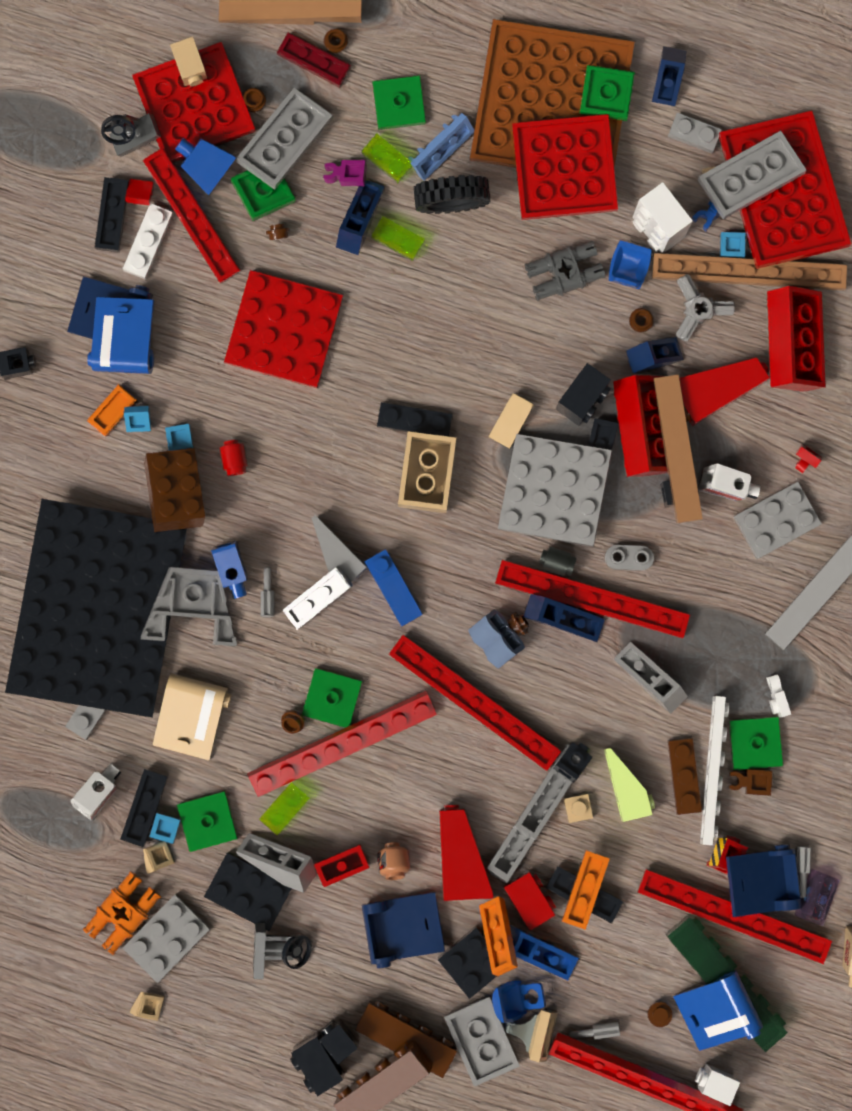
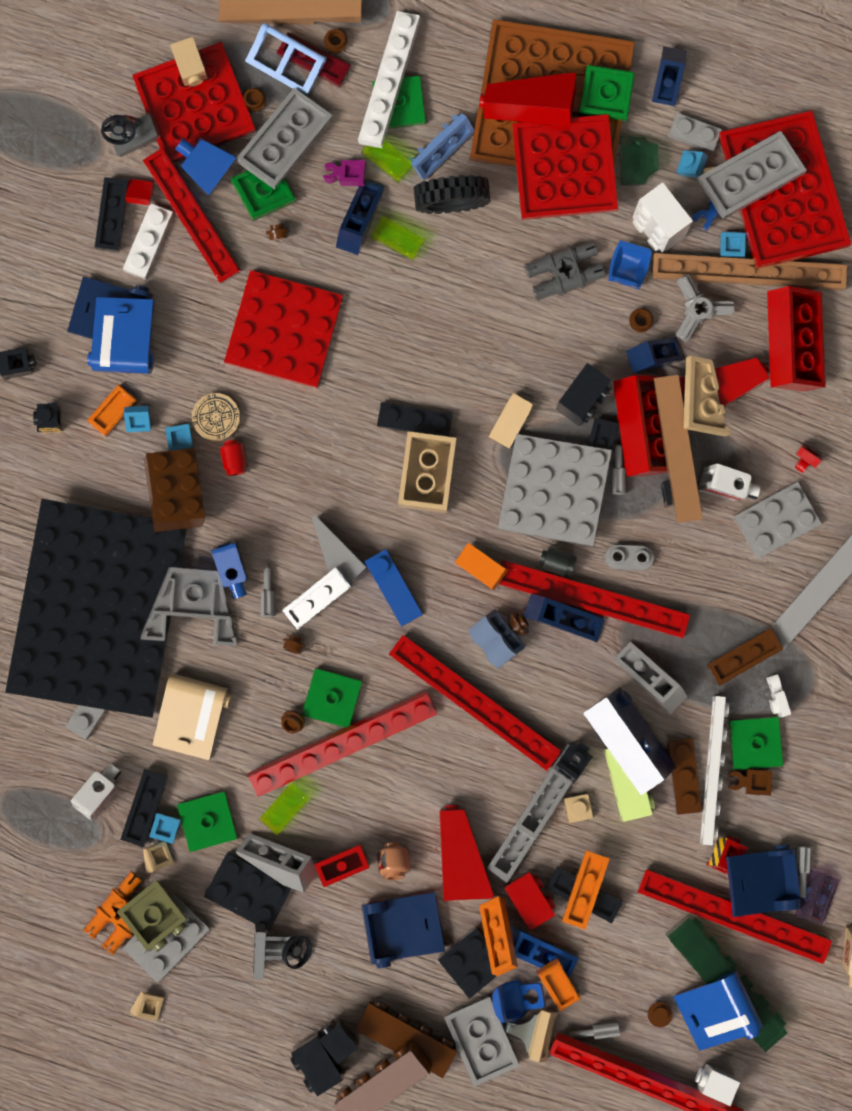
(48, 418): none -> black brick
(154, 917): none -> olive plate
(216, 417): none -> tan tile
(278, 74): none -> light blue window
(293, 644): none -> reddish brown plate
(389, 79): none -> white plate
(481, 566): none -> orange tile
(532, 99): none -> red slope
(558, 984): none -> orange tile
(618, 473): none -> light grey axle
(630, 740): none -> brick
(637, 160): none -> clear green slope
(692, 164): none -> dark azure plate
(701, 401): none -> tan wing
(744, 657): none -> reddish brown plate

